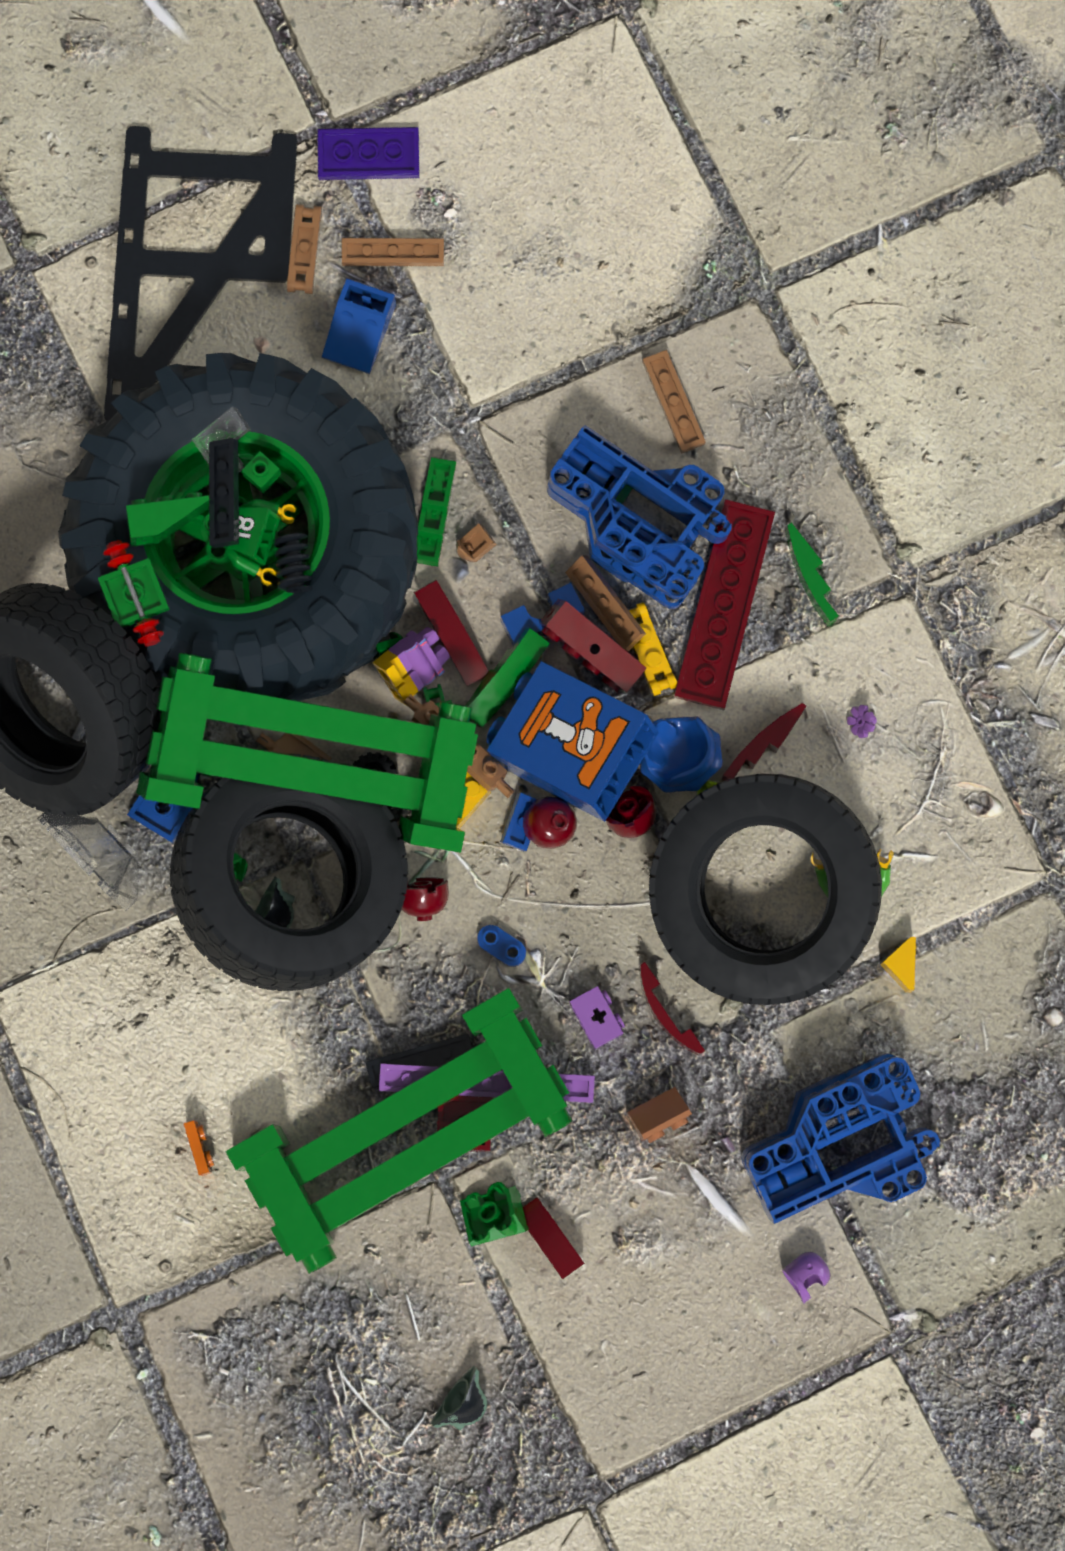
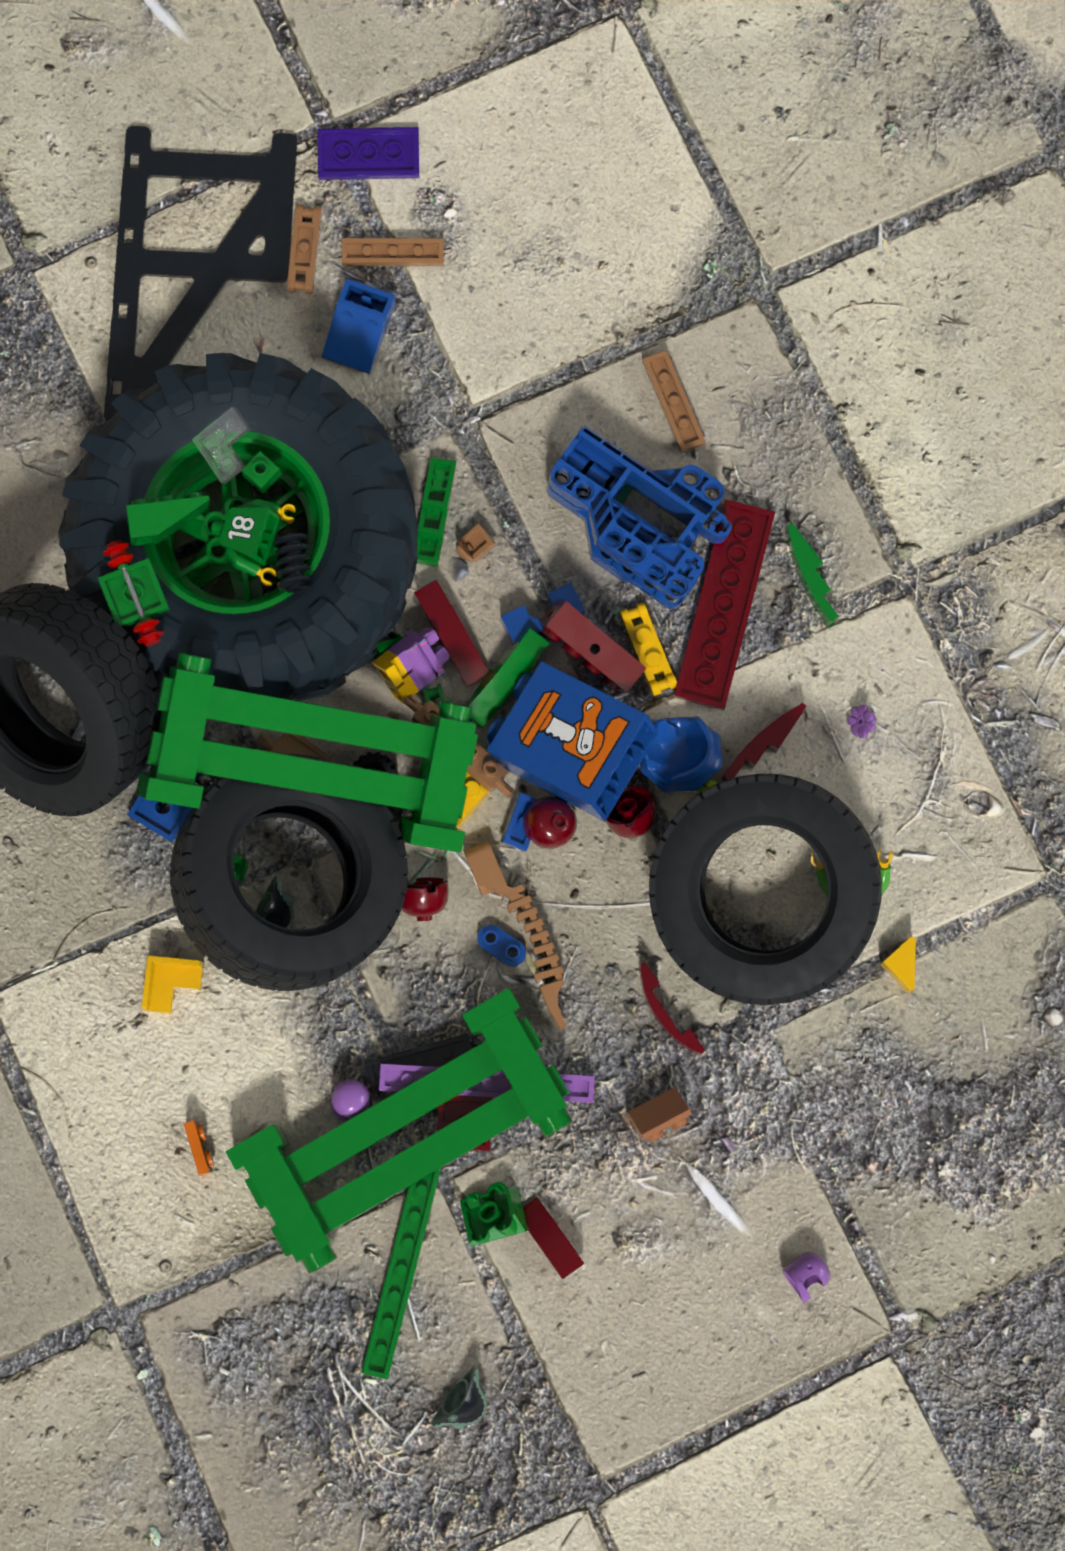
(98, 852): clear windscreen -> none
(165, 975): none -> yellow panel
(223, 493): black plate -> none
(349, 1099): none -> medium lavender helmet
(400, 1276): none -> green tile
(491, 880): none -> medium nougat piece
(584, 1009): medium lavender brick -> none
(605, 602): medium nougat plate -> none
(808, 1133): blue connector -> none

